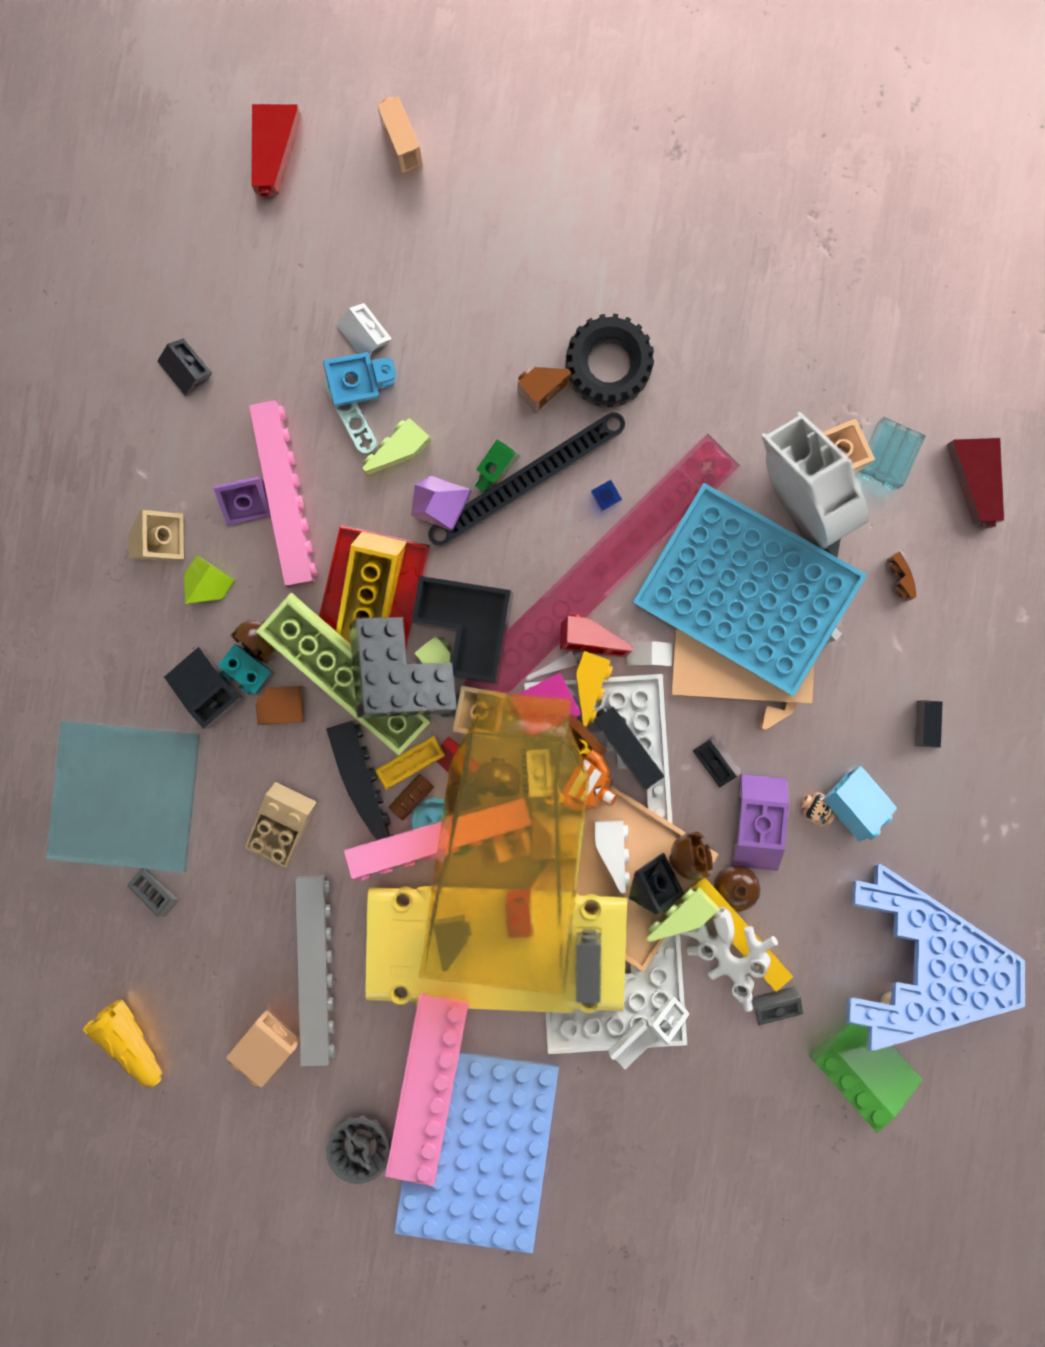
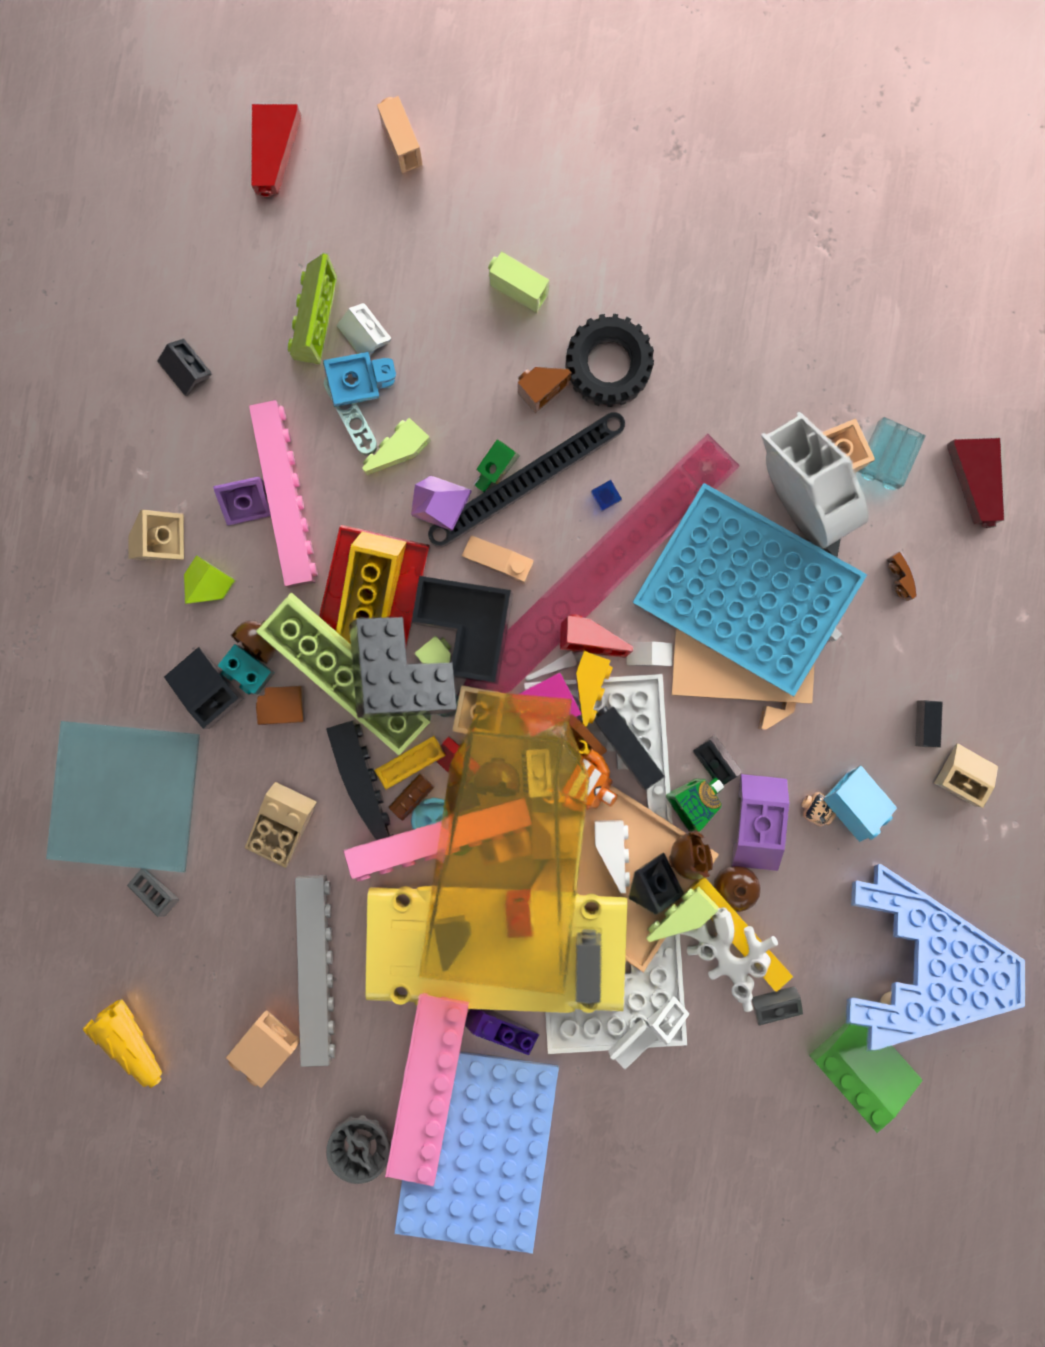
(313, 310): none -> lime slope
(498, 559): none -> light nougat slope
(500, 1030): none -> dark purple slope
(518, 281): none -> yellowish green brick
(696, 802): none -> green torso
(968, 776): none -> tan slope

